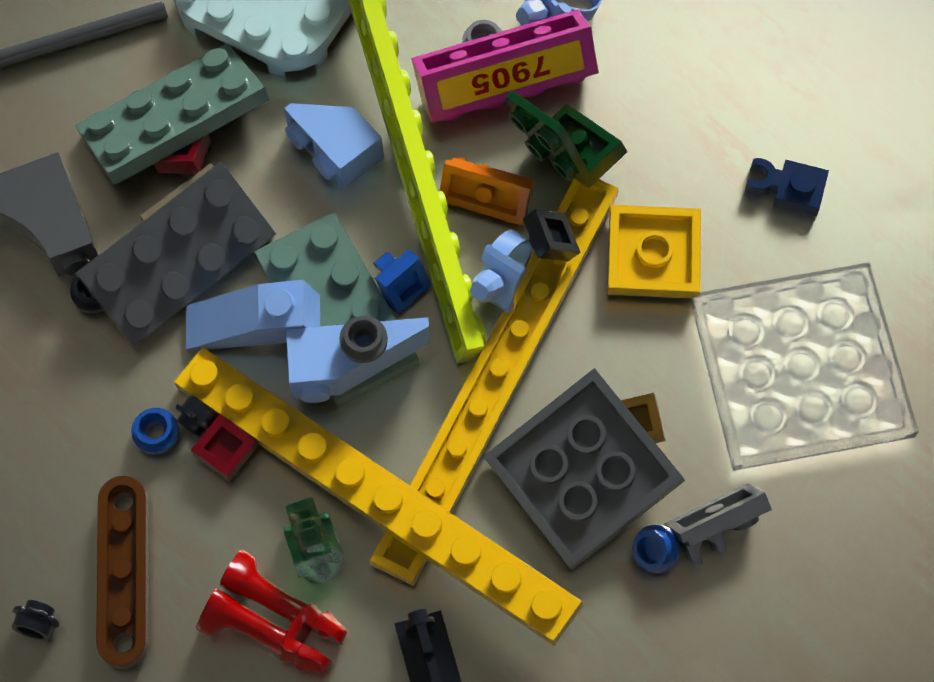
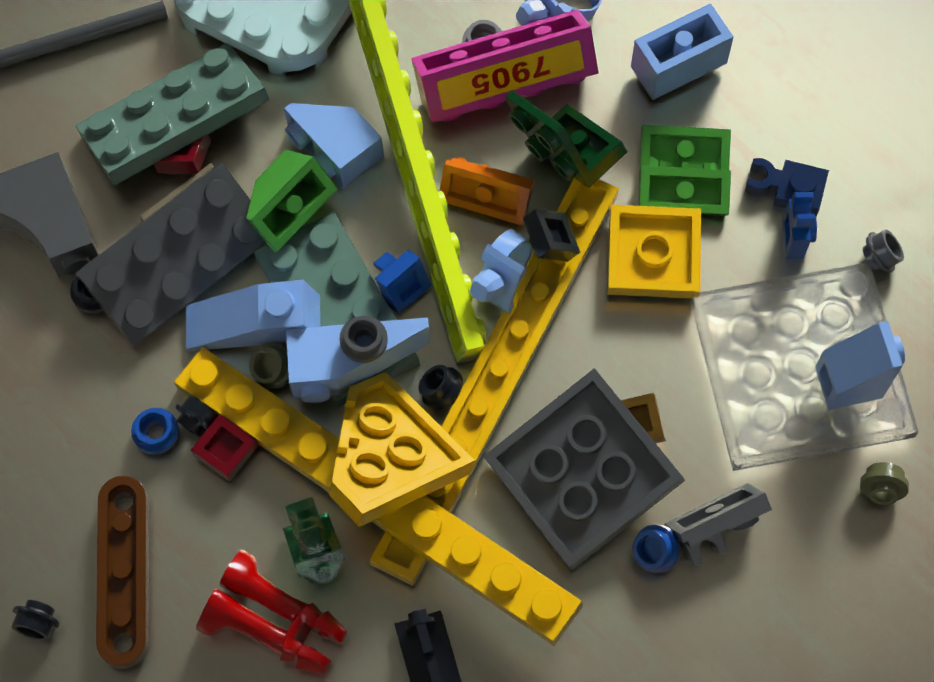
(270, 365): none -> olive plate
(287, 197): none -> bright green slope
(390, 452): none -> yellow plate
(440, 386): none -> black plate
(681, 51): none -> light blue brick
(685, 168): none -> bright green slope
(799, 225): none -> blue plate
(860, 366): none -> light blue slope
(883, 251): none -> dark grey plate
(884, 483): none -> olive plate

